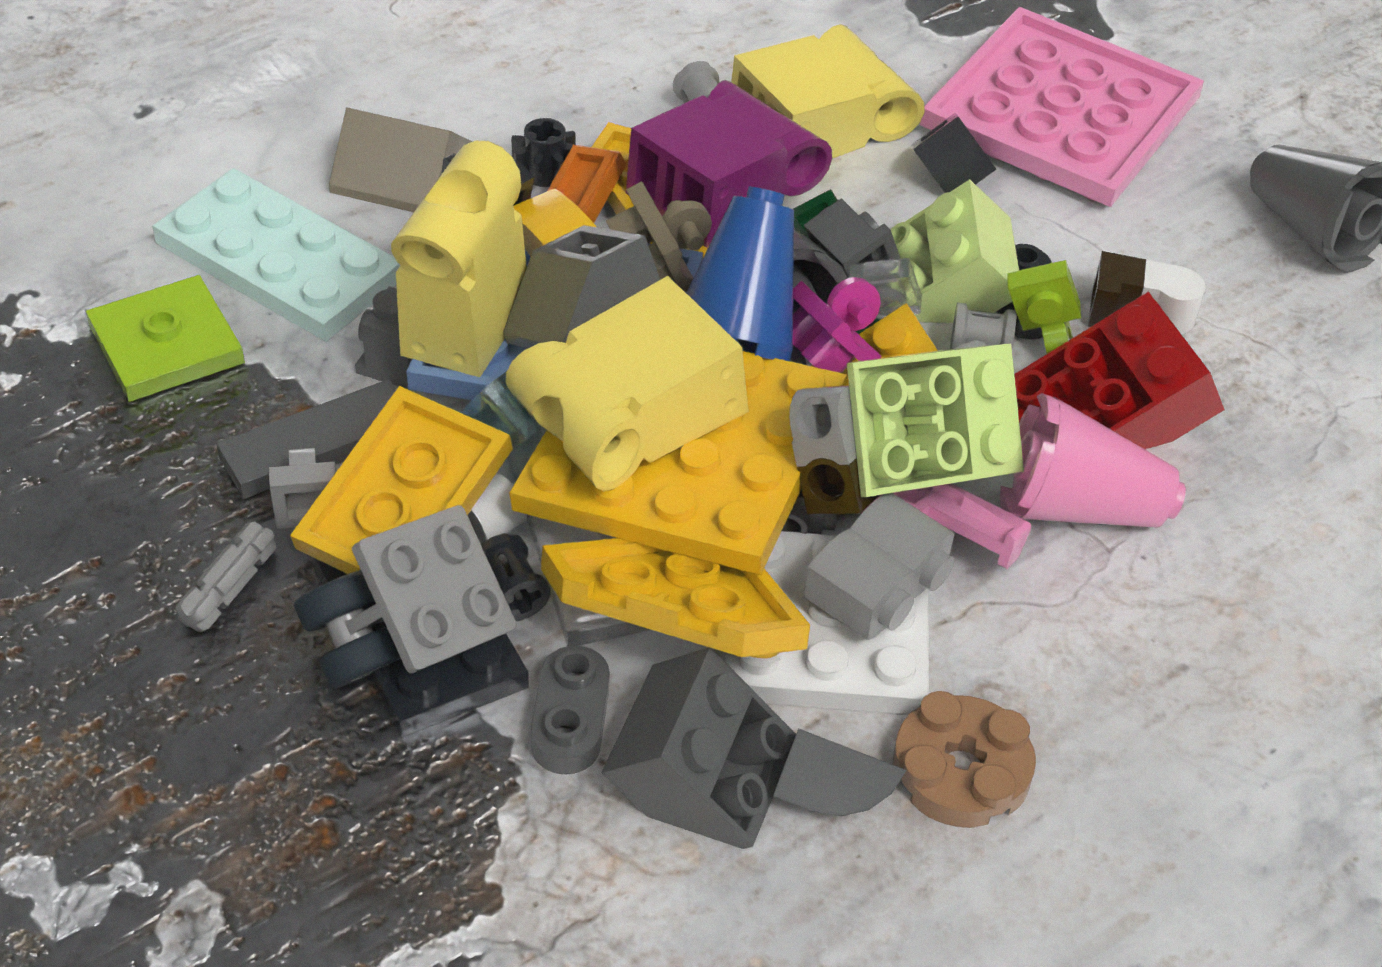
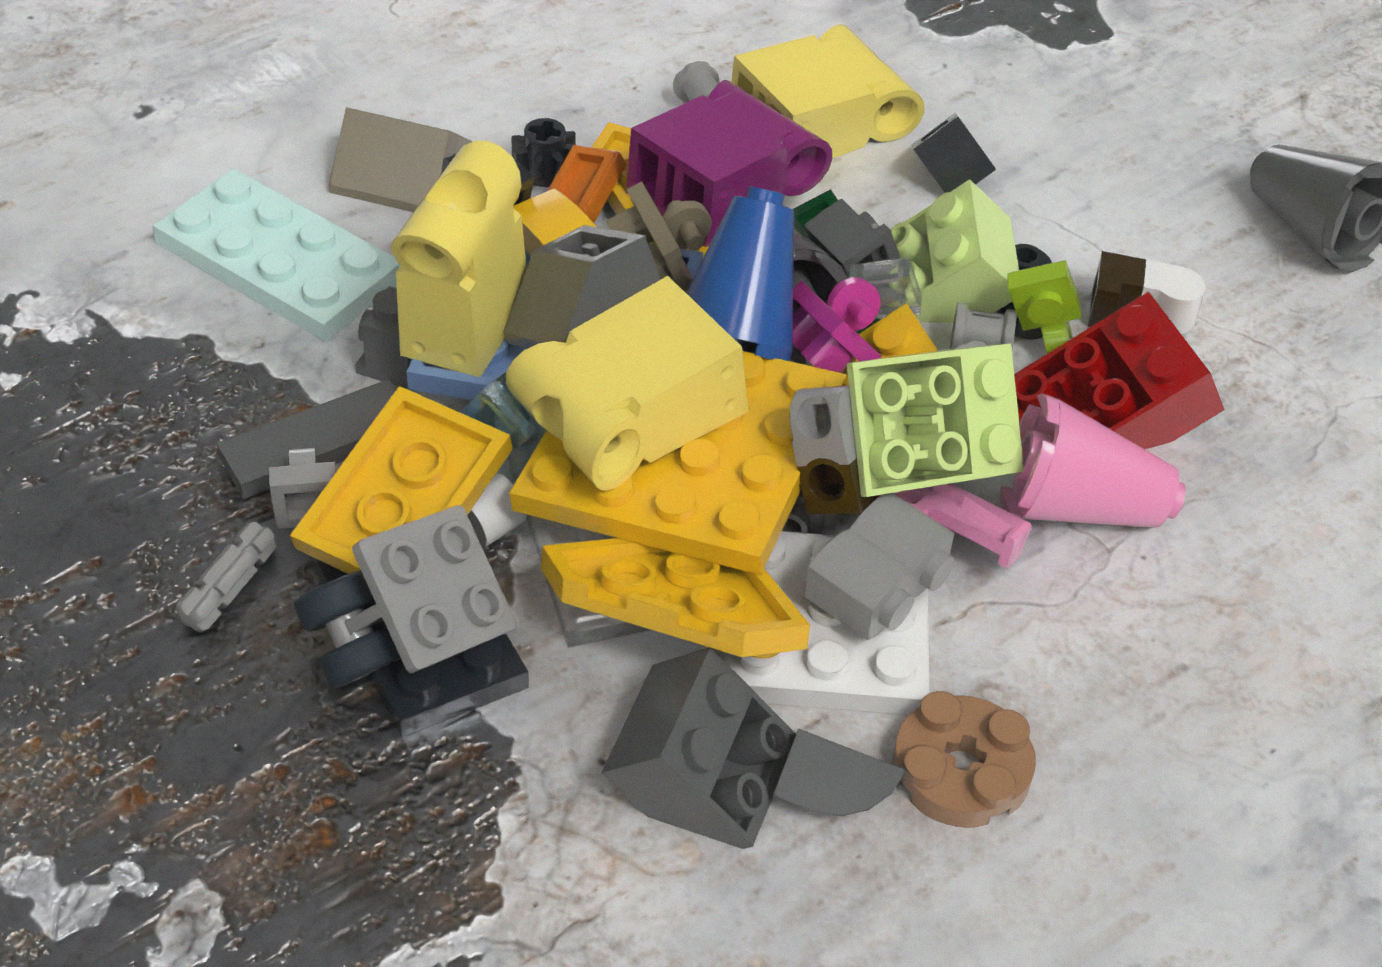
(164, 337): lime plate -> none
(516, 575): black bush -> none
(570, 703): dark grey plate -> none
(1065, 104): bright pink plate -> none

